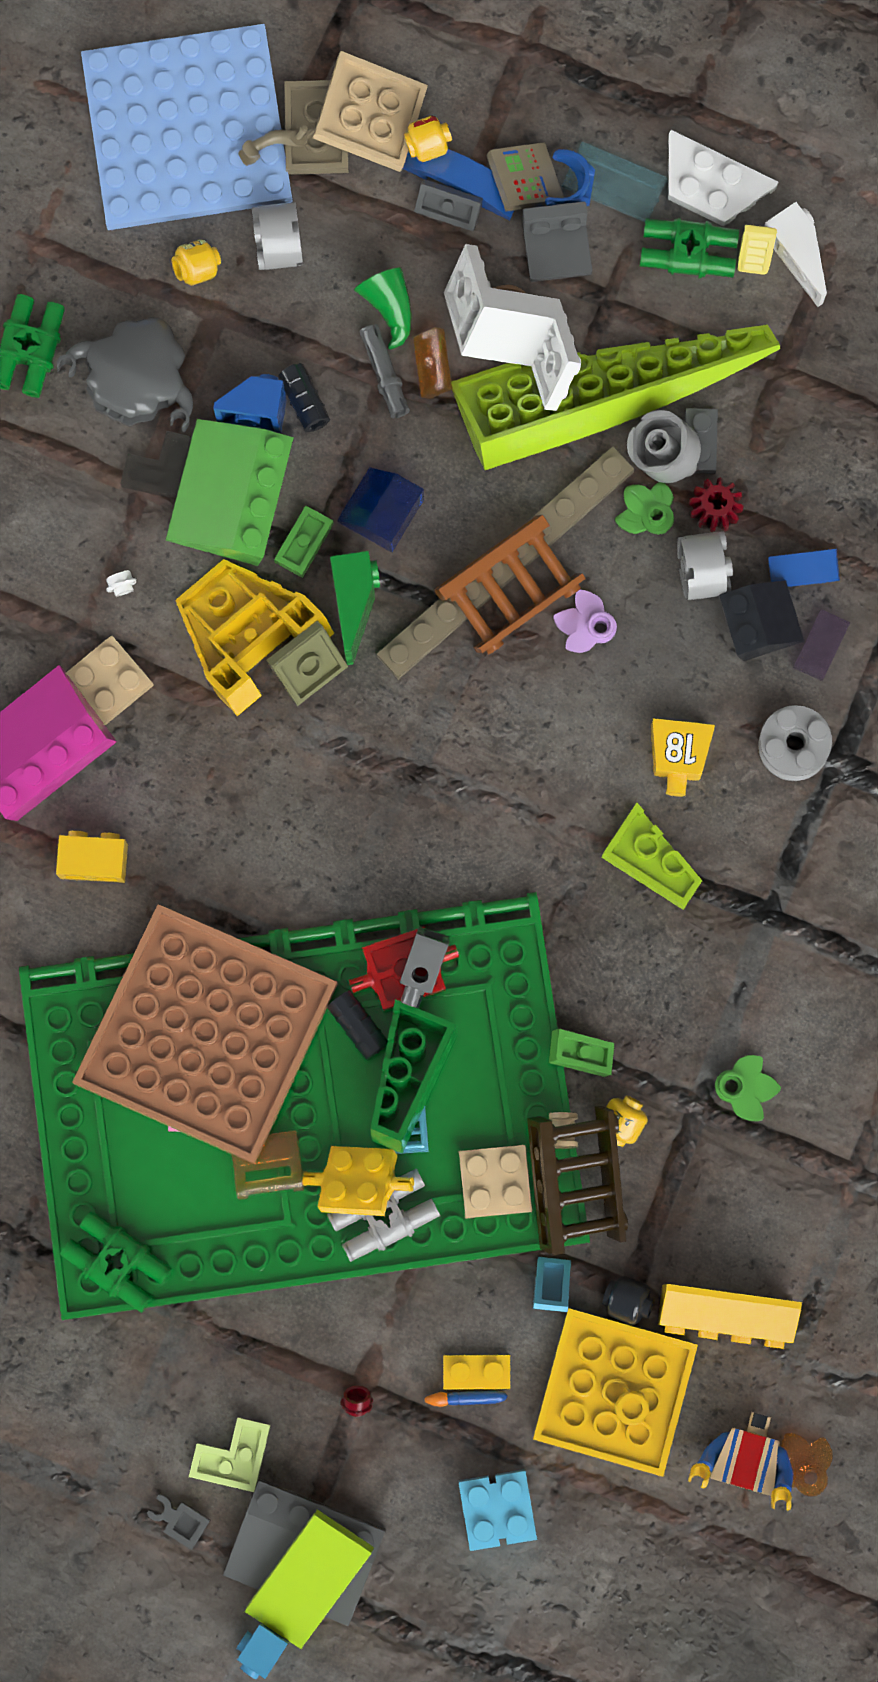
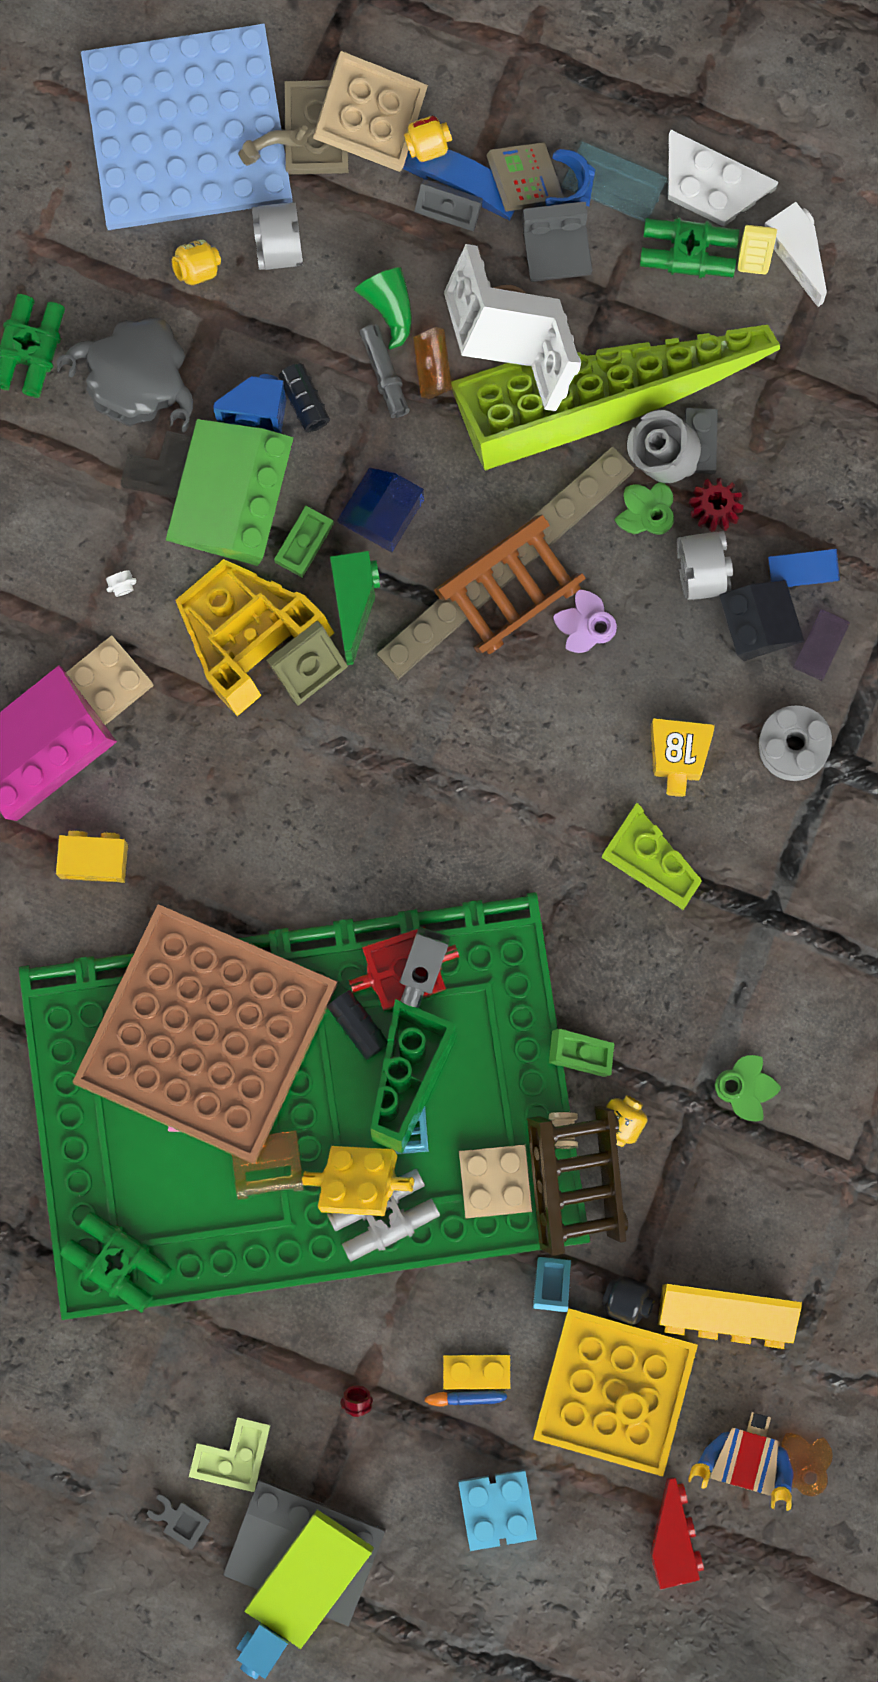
(671, 1547): none -> red slope

